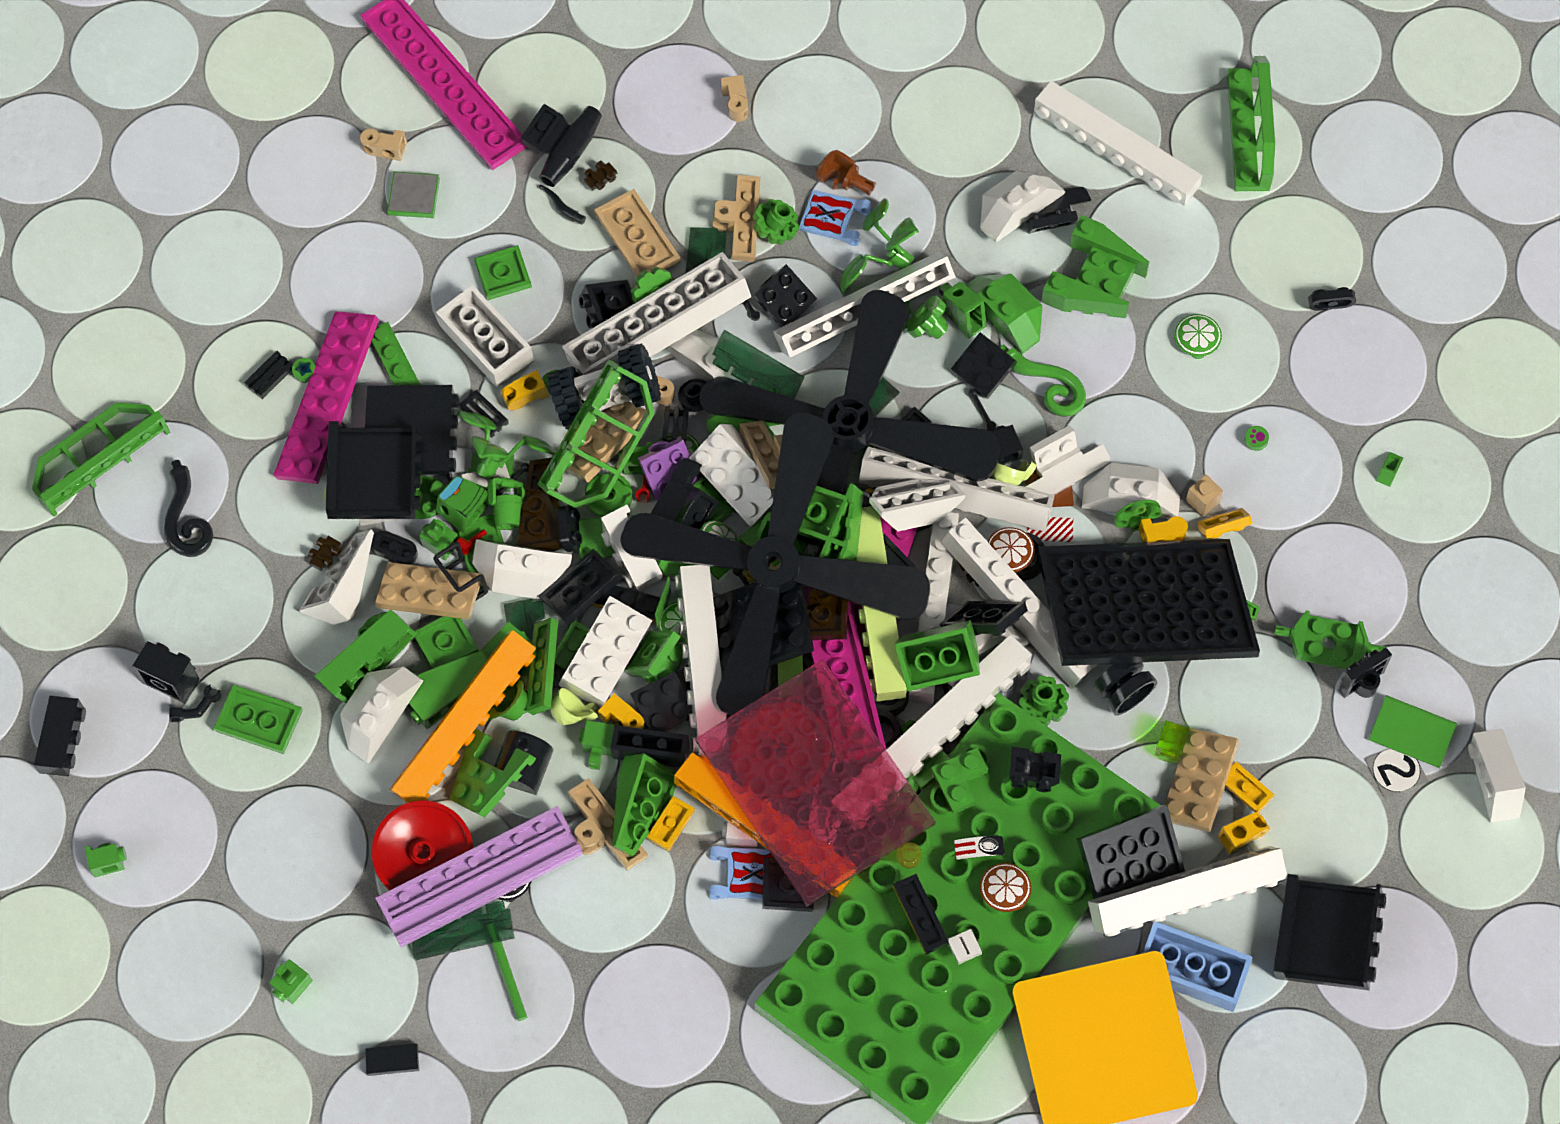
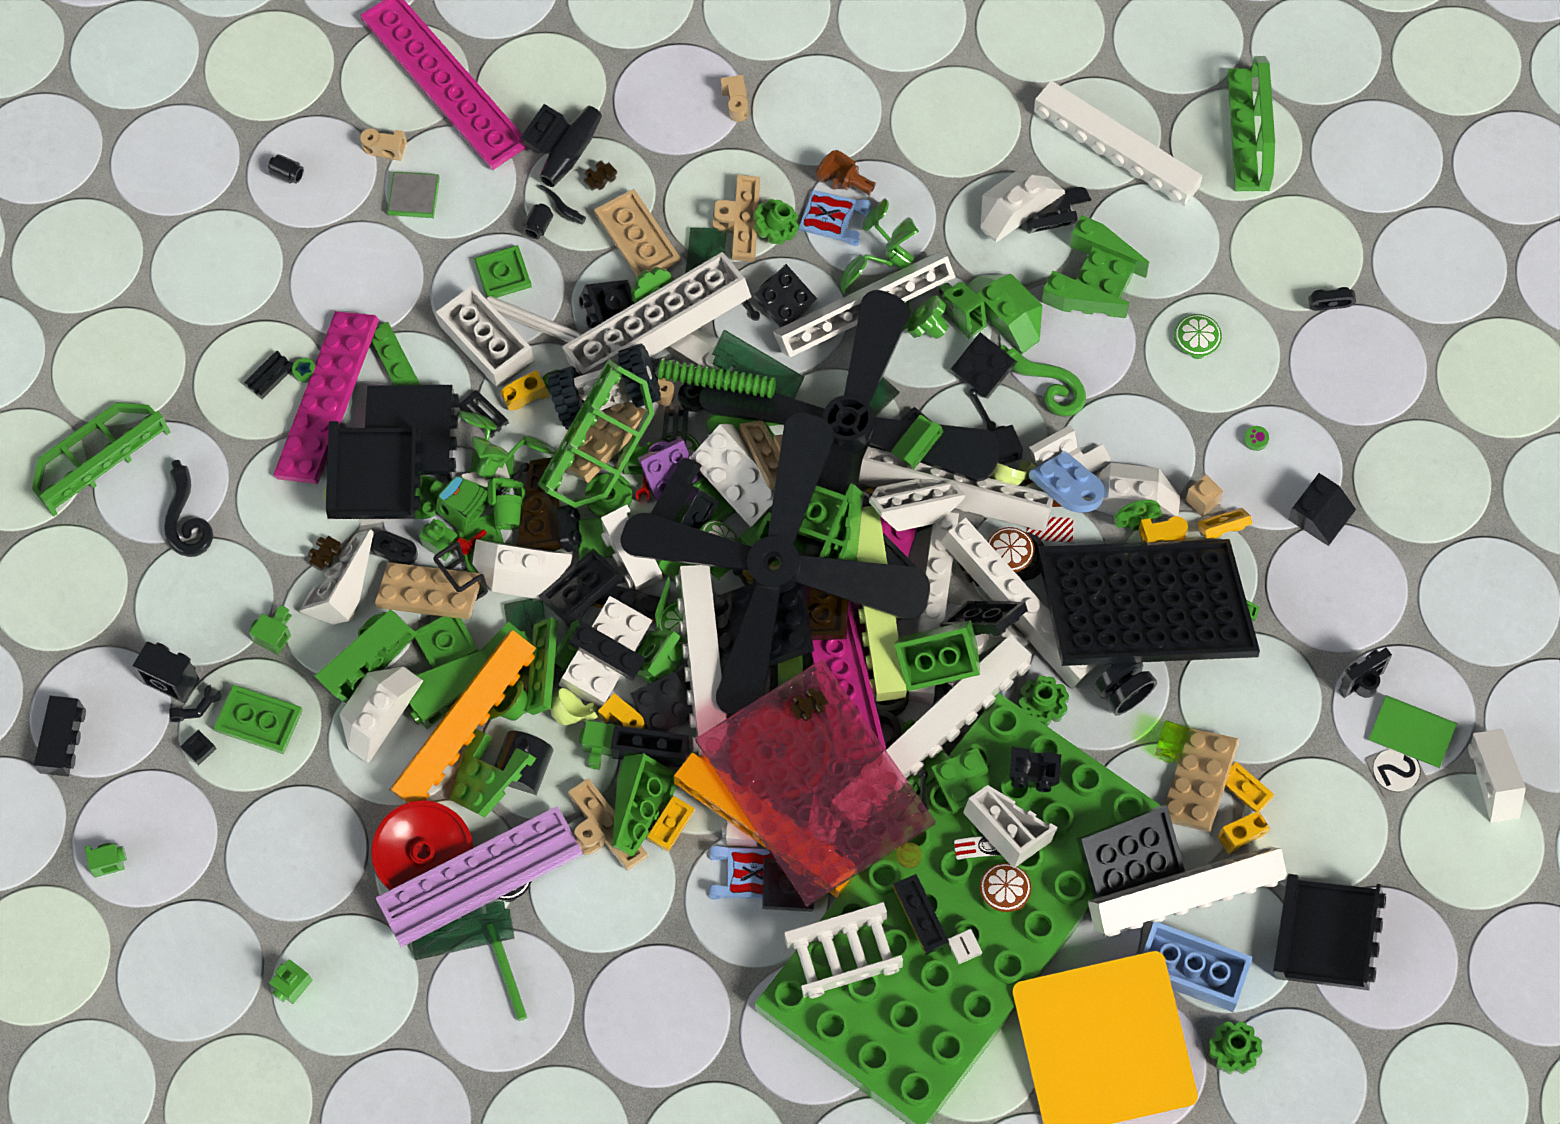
(198, 747): none -> black plate
(270, 632): none -> bright green brick
(285, 169): none -> black brick
(392, 1059): black tile -> none
(533, 320): none -> white axle
(537, 221): none -> black brick
(606, 650): none -> black plate
(716, 378): none -> bright green piece
(806, 707): none -> dark brown piece
(847, 924): none -> white fence
(917, 441): none -> bright green panel
(923, 775): none -> black hinge
(1007, 826): none -> white wedge
(1069, 483): none -> light blue plate
(1235, 1047): none -> bright green plant
(1310, 631): bright green plate -> none
(1322, 509): none -> black slope
(1389, 469): bright green piece -> none

